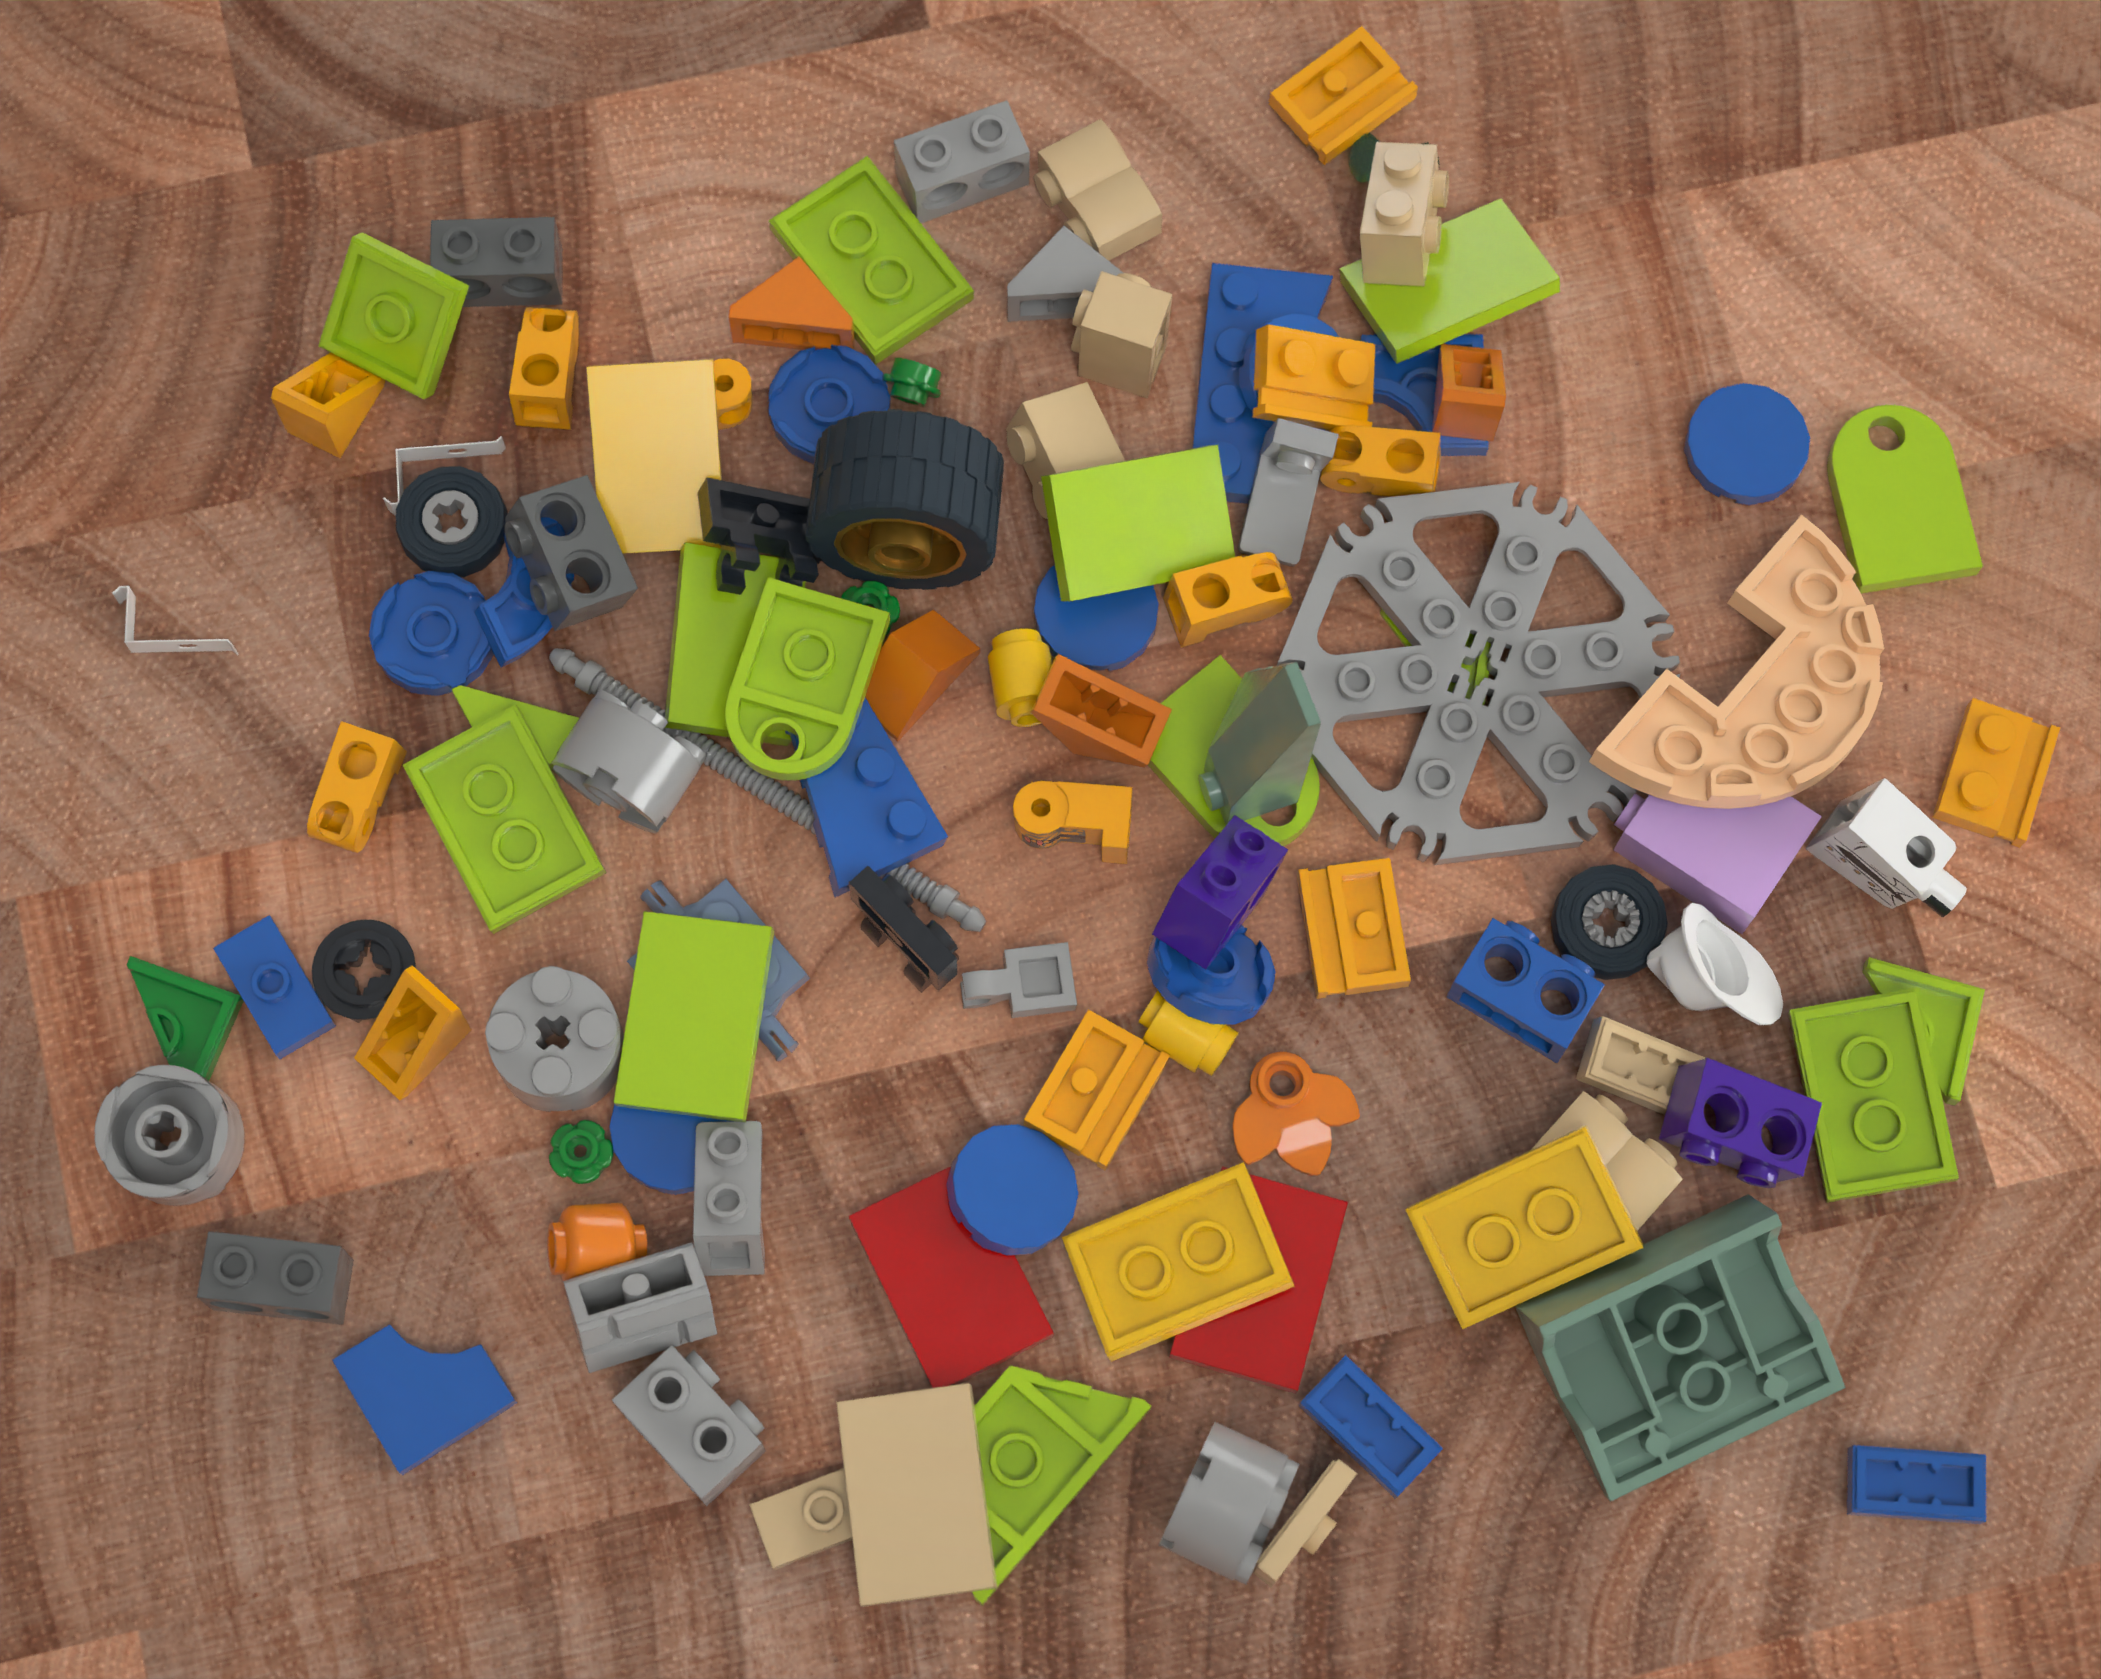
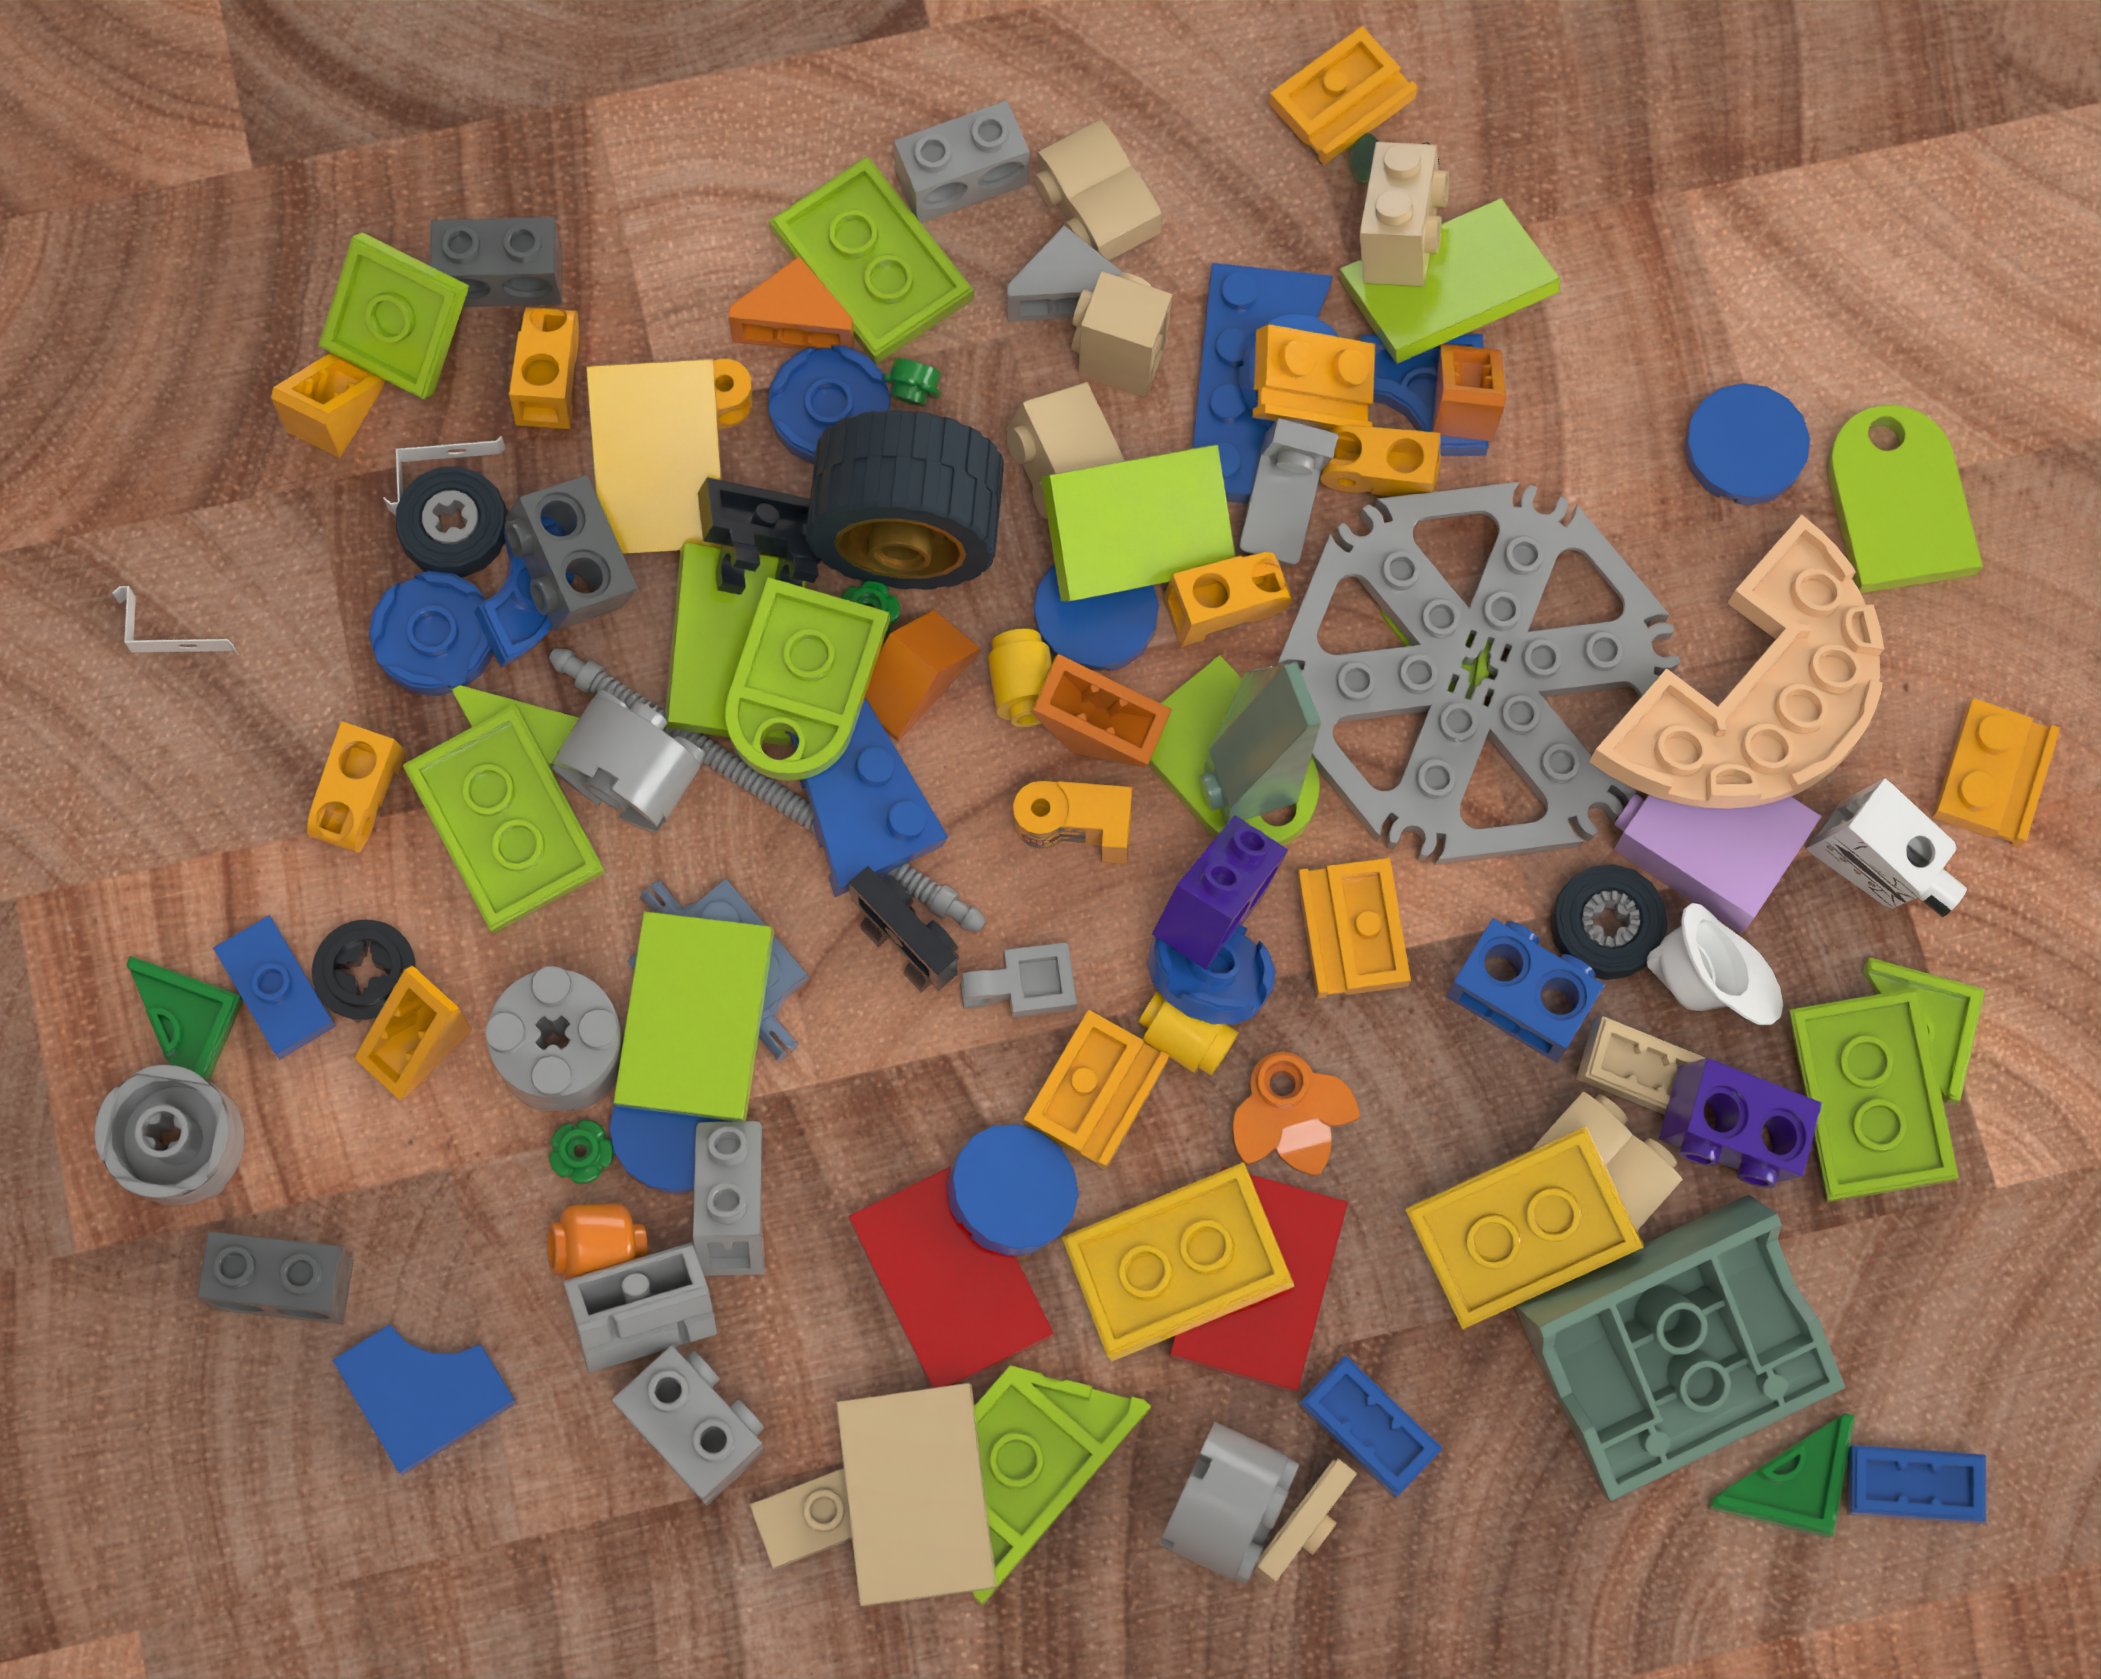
(1796, 1487): none -> green tile

